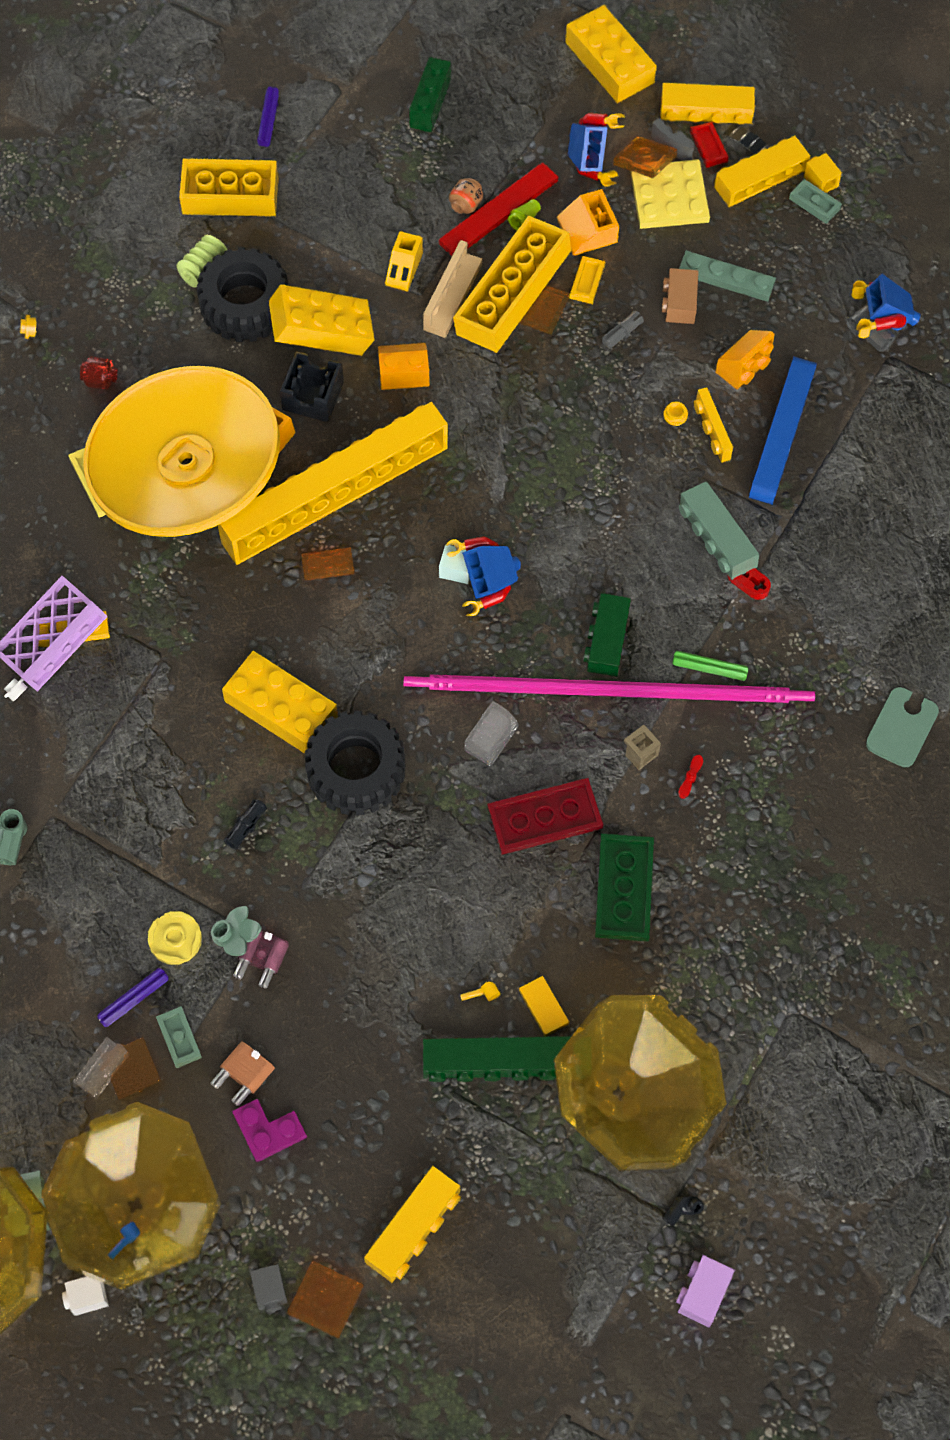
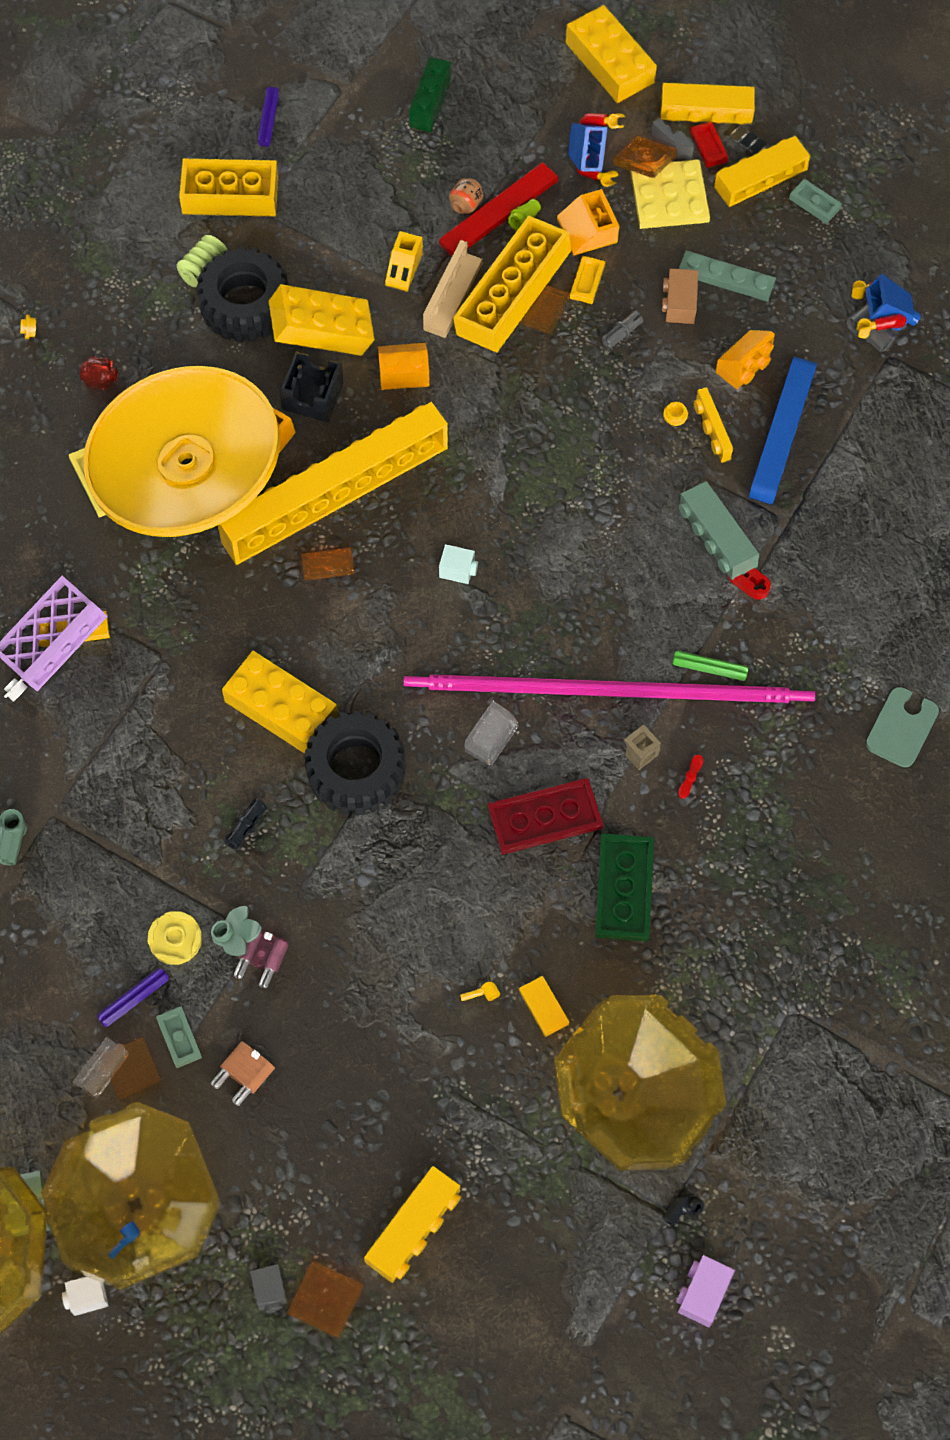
(265, 1137): magenta plate -> none
(489, 569): blue torso -> none
(491, 1058): dark green brick -> none
(607, 634): dark green brick -> none
(822, 173): yellow brick -> none

